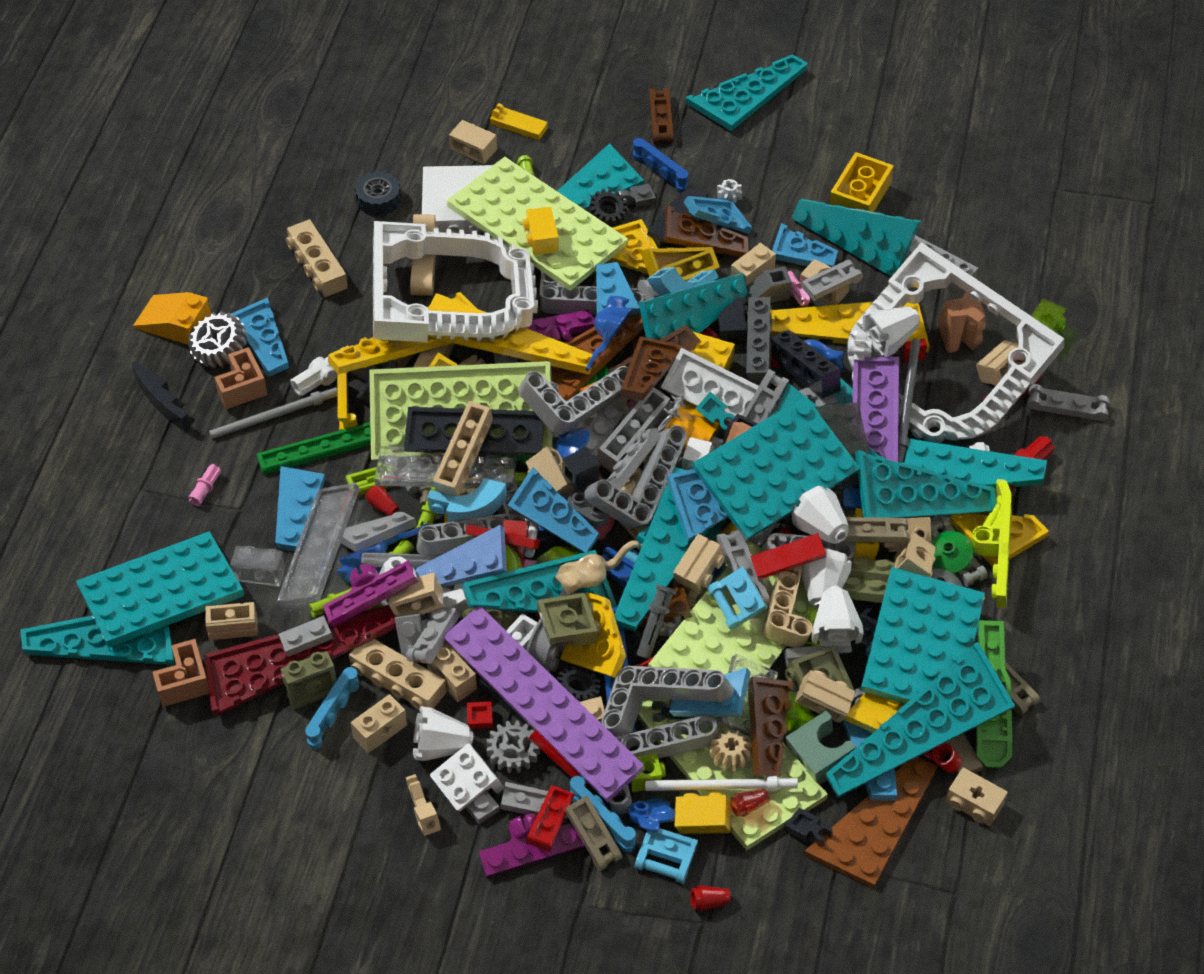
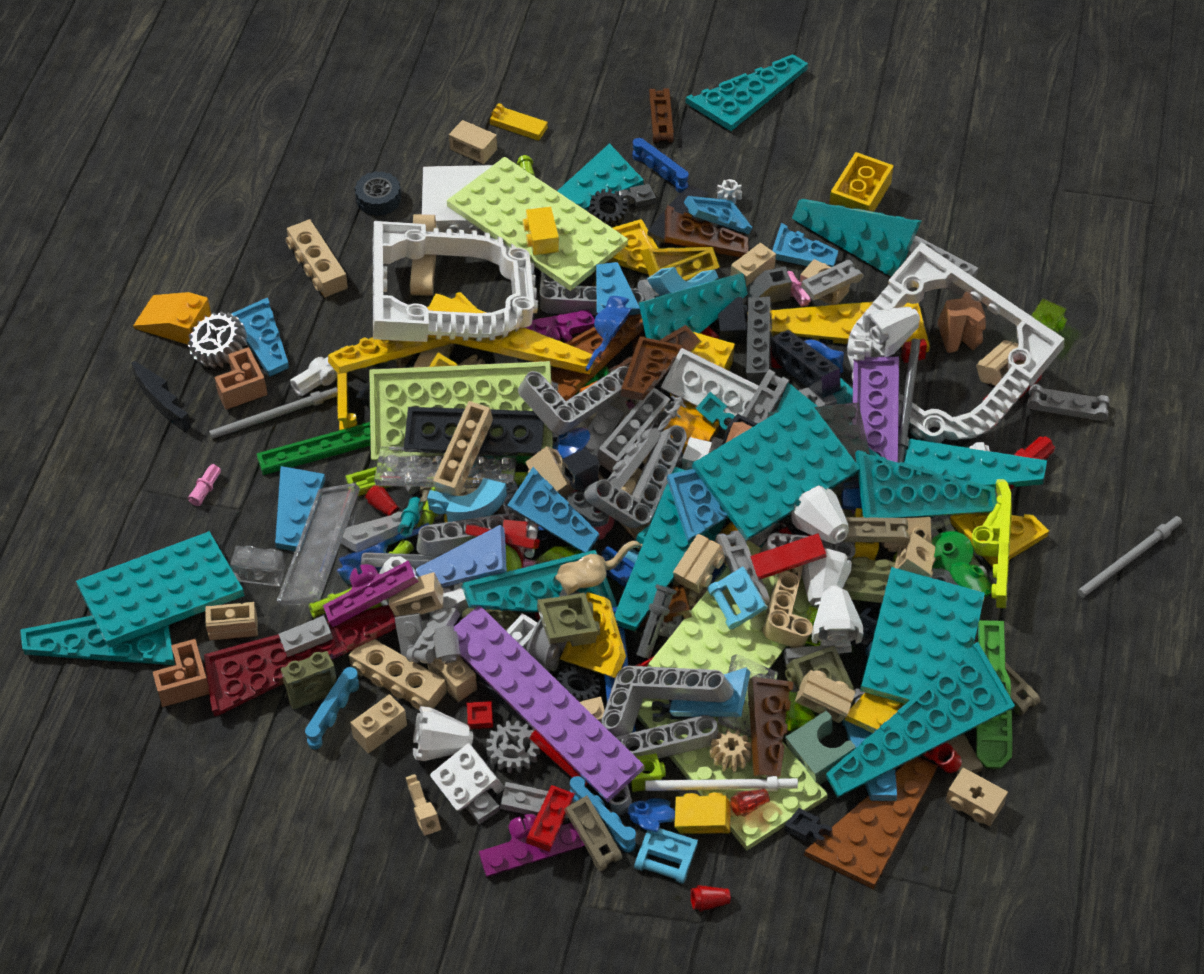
(410, 516): none -> teal pin
(446, 644): none -> light grey brick
(970, 577): none -> green dish
(1160, 533): none -> light grey bar

